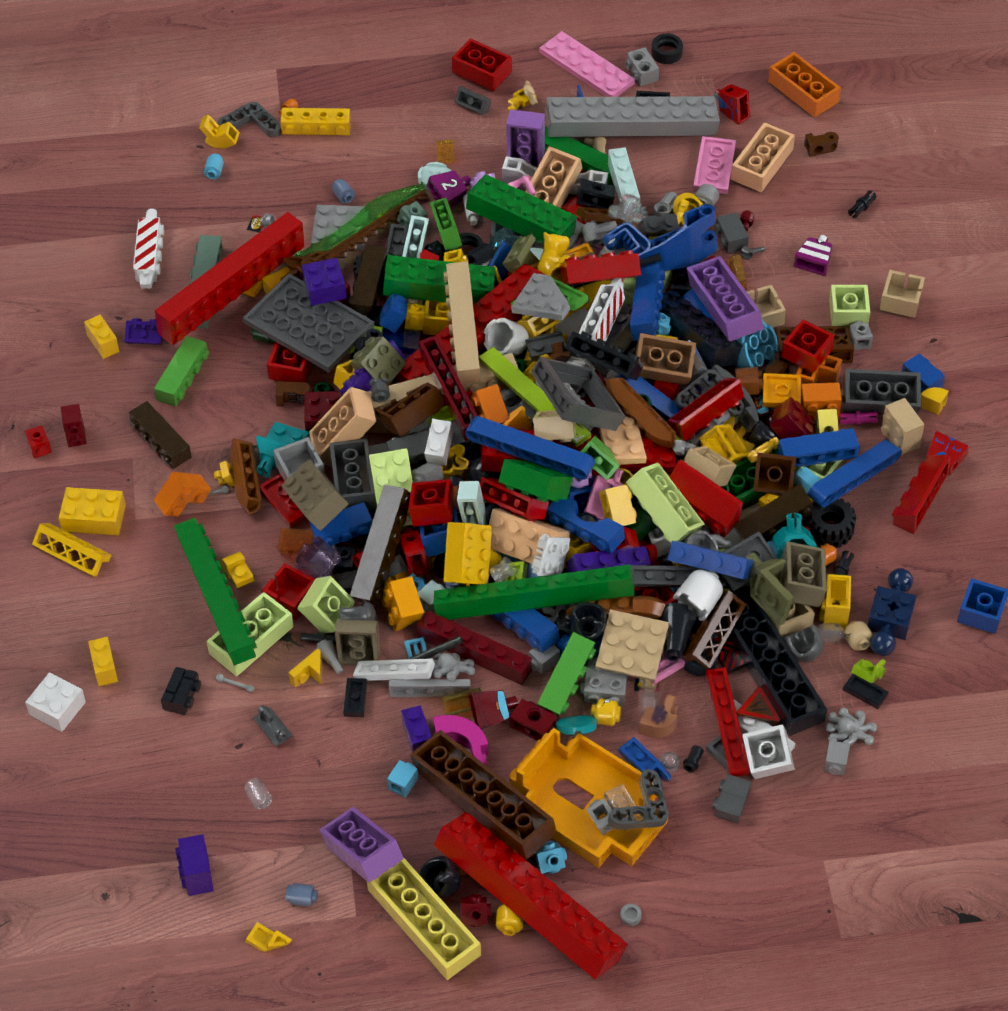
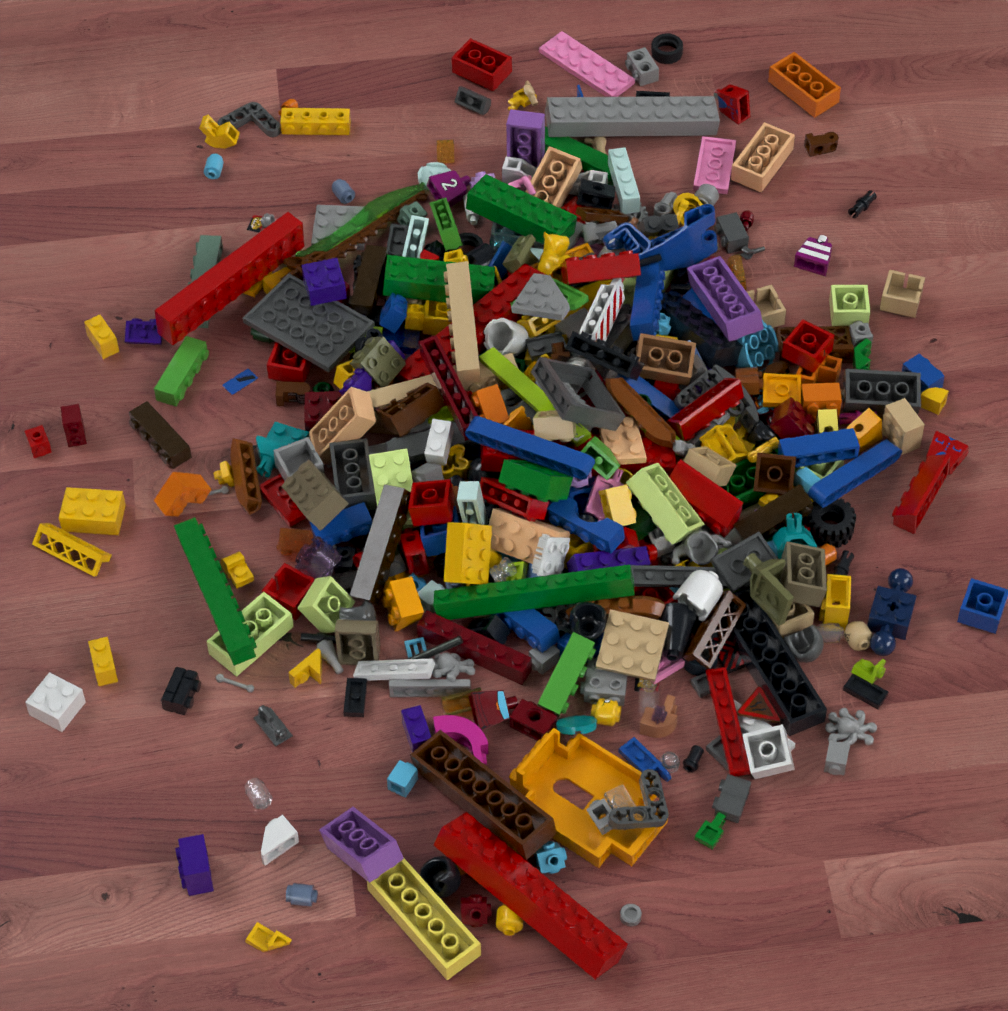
(148, 249): white hinge -> none
(240, 381): none -> blue sticker
(277, 839): none -> white slope
(379, 389): dark grey brick -> none
(490, 627): none -> black slope
(626, 210): clear plate -> none
(700, 685): none -> dark grey tile
(710, 559): blue brick -> none
(710, 833): none -> green plate
(861, 355): none -> green slope
(867, 429): none -> light orange torso

